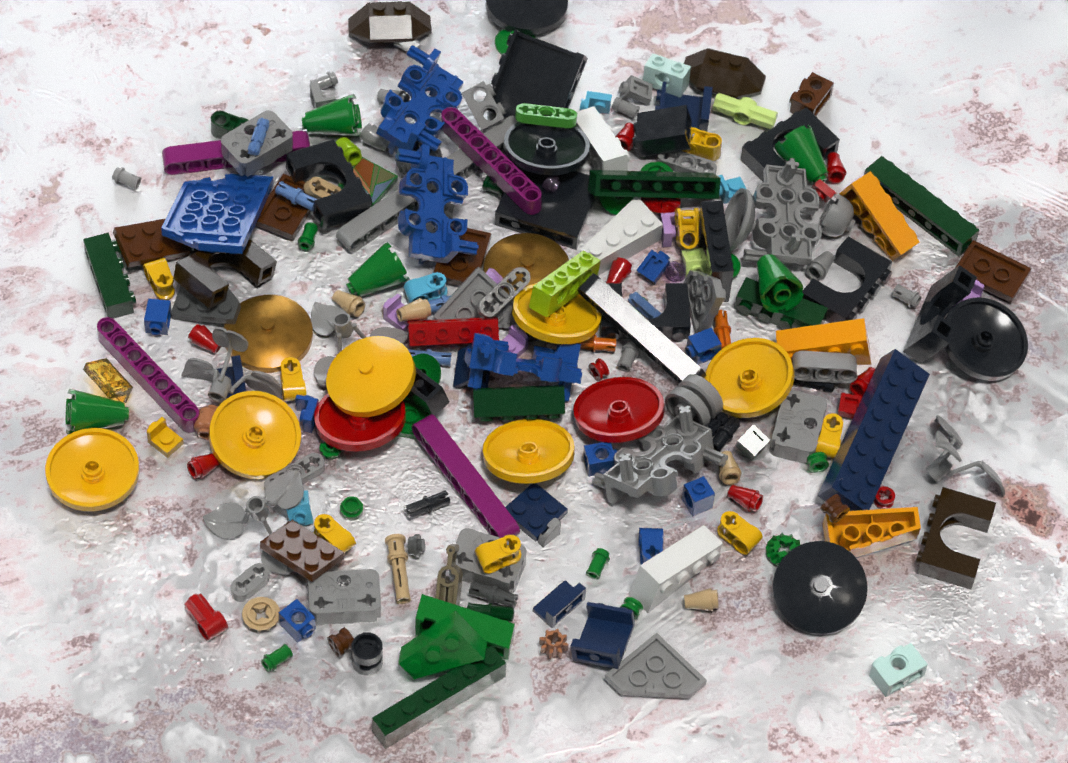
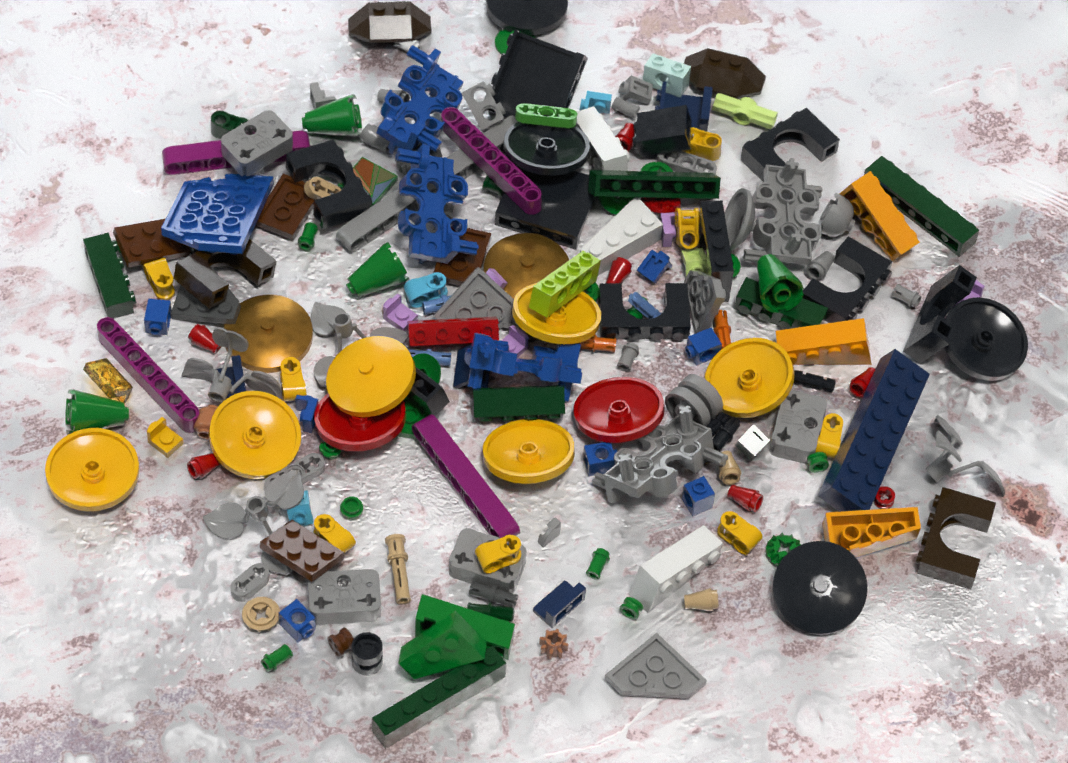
(126, 178): light grey pin -> none
(208, 621): red piece -> none
(258, 136): medium blue axle -> none
(296, 196): medium blue pin -> none
(327, 80): light grey pin -> none
(349, 303): tan cone -> none
(351, 151): lime brick -> none
(415, 310): tan cone -> none
(416, 545): dark grey plate -> none
(427, 504): black axle -> none
(450, 590): dark tan piece -> none
(512, 293): light grey beam -> none
(534, 510): dark blue plate -> none
(551, 183): clear purple plate -> none
(599, 369): red bush -> none
(604, 635): dark blue panel -> none
(638, 329): beam -> none
(650, 543): blue piece -> none
(671, 275): clear purple plate -> none
(729, 188): medium azure bracket -> none
(803, 147): green cone -> none
(812, 93): reddish brown brick -> none
(824, 191): red plate -> none
(824, 367): light grey beam -> none
(835, 168): red cone -> none
(835, 508): reddish brown wheel -> none
(848, 405): red plate -> none
(891, 680): light aqua brick -> none
(994, 270): reddish brown plate -> none

